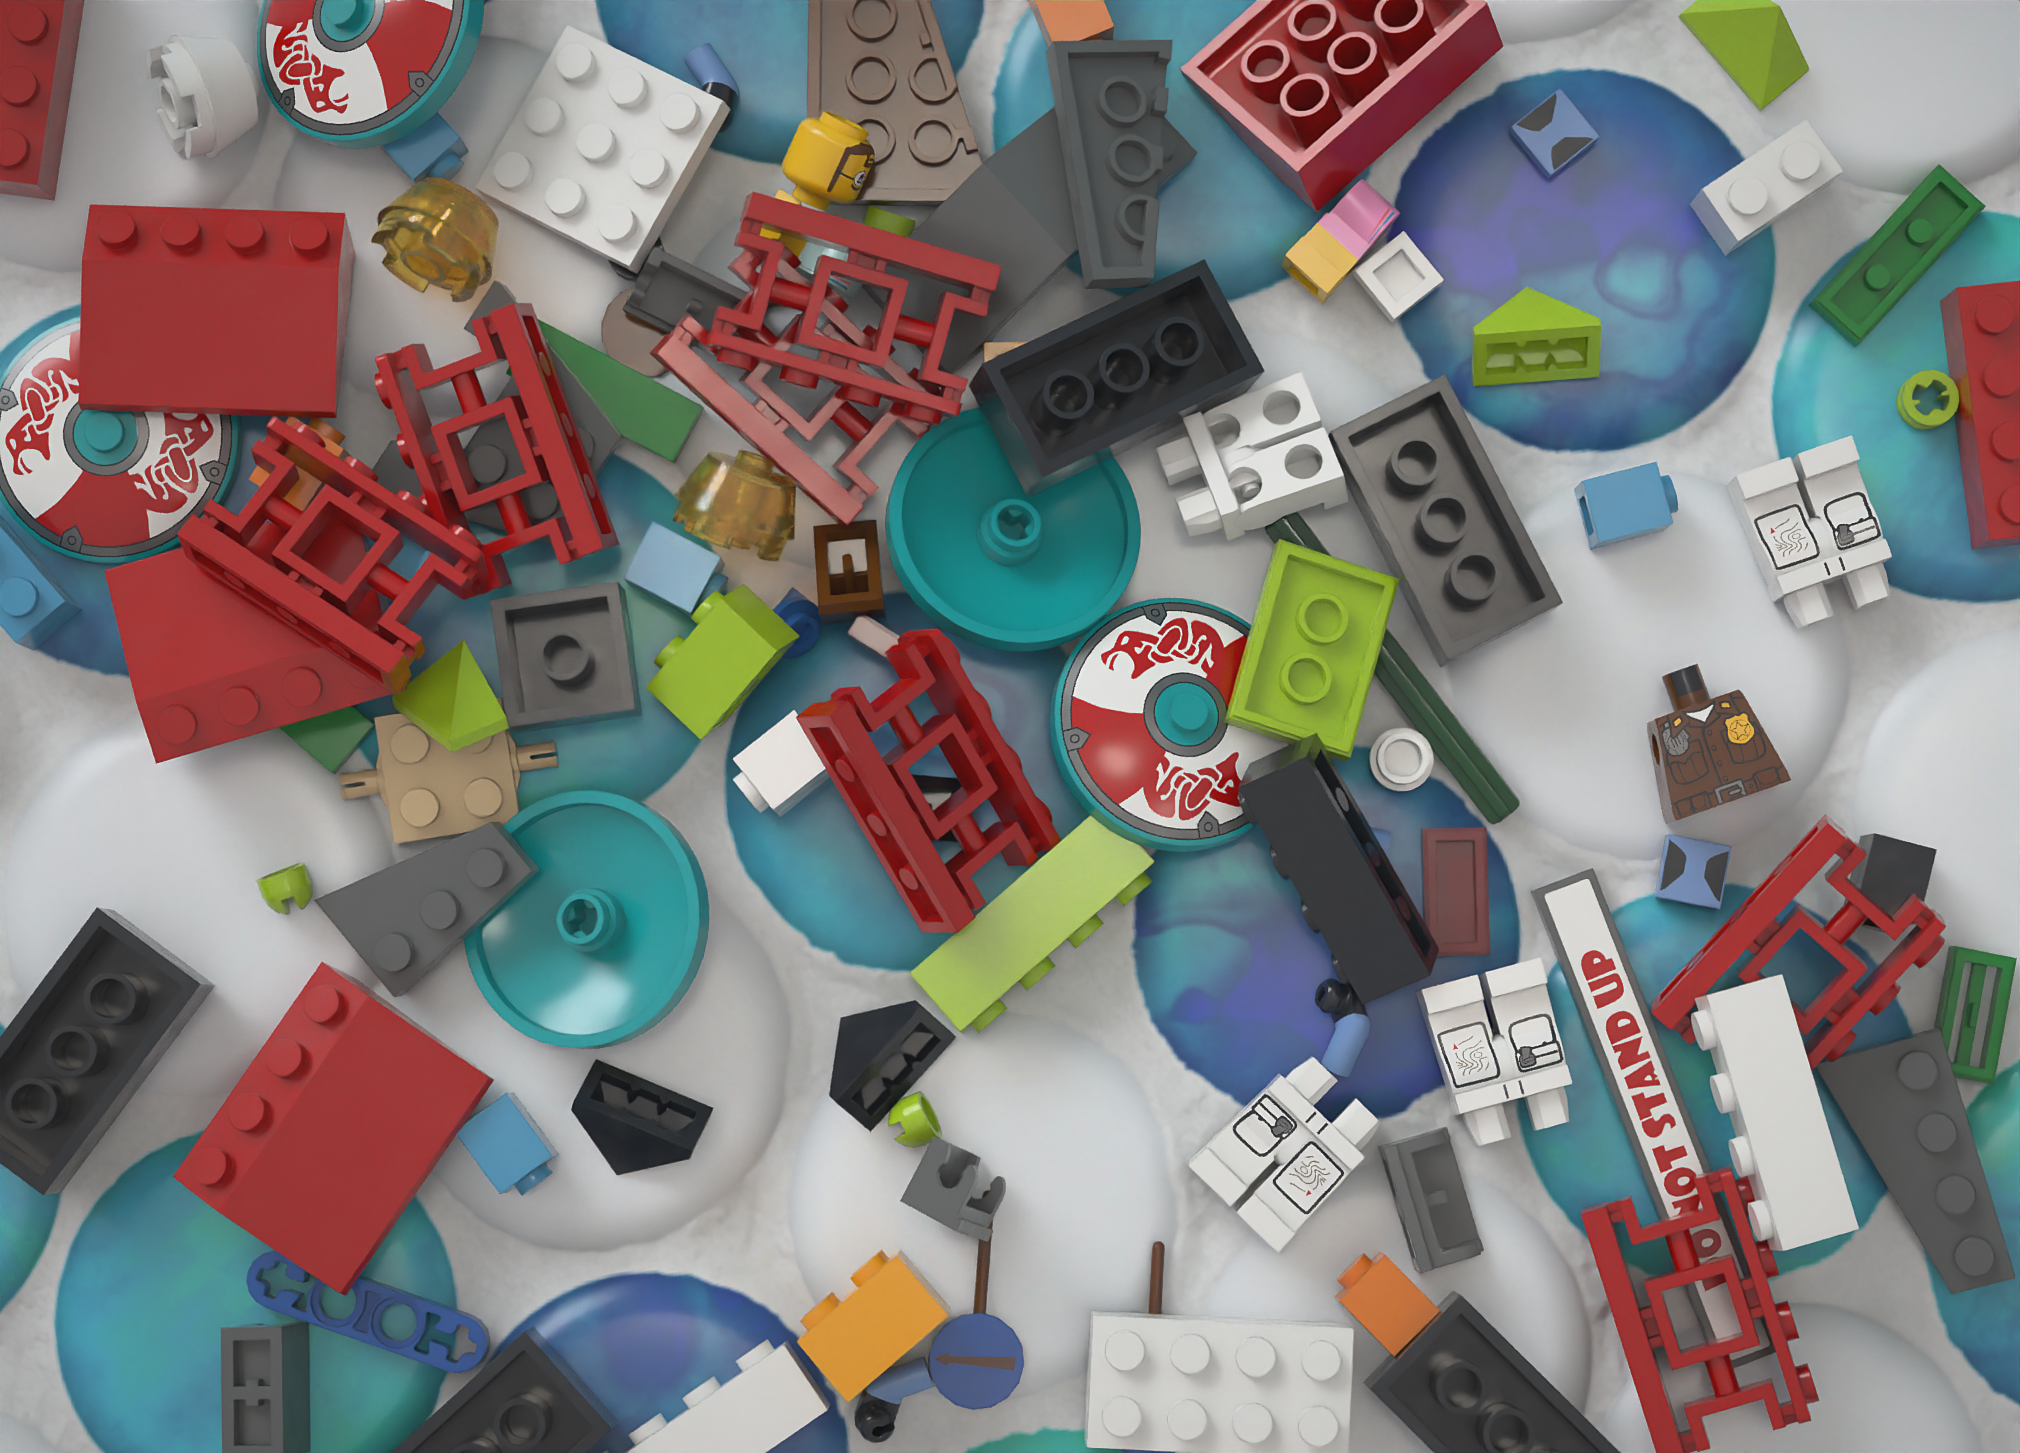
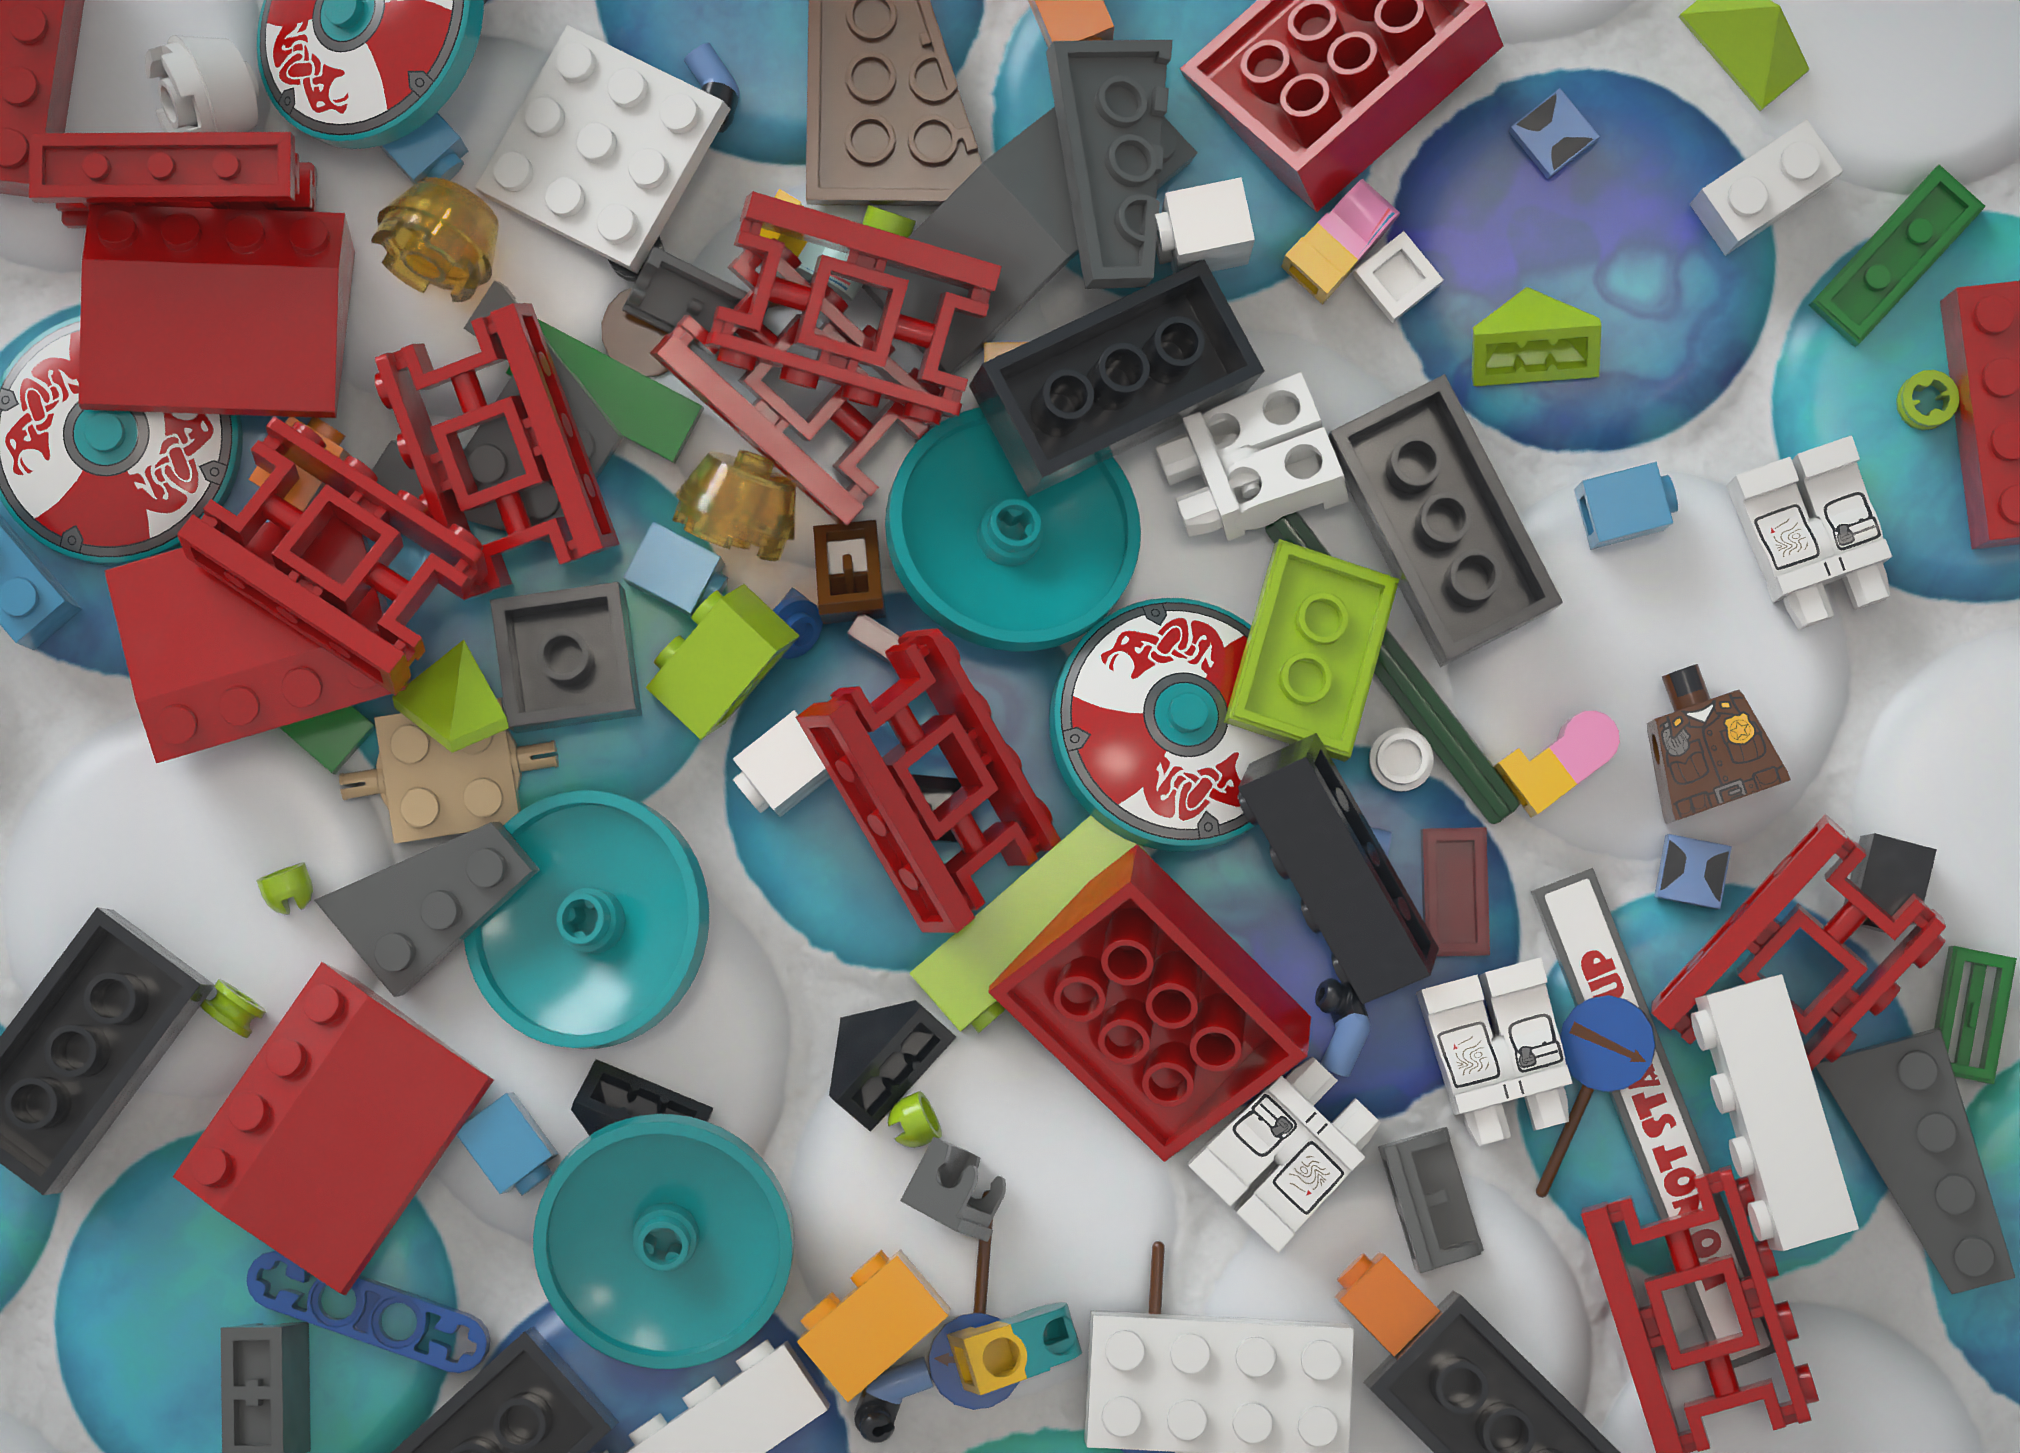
(169, 171): none -> red fence
(233, 1008): none -> lime bush
(663, 1241): none -> teal dish
(828, 160): yellow head -> none
(1014, 1348): none -> leg
(1153, 1005): none -> red slope
(1205, 224): none -> white brick
(1580, 749): none -> leg
(1606, 1049): none -> blue piece

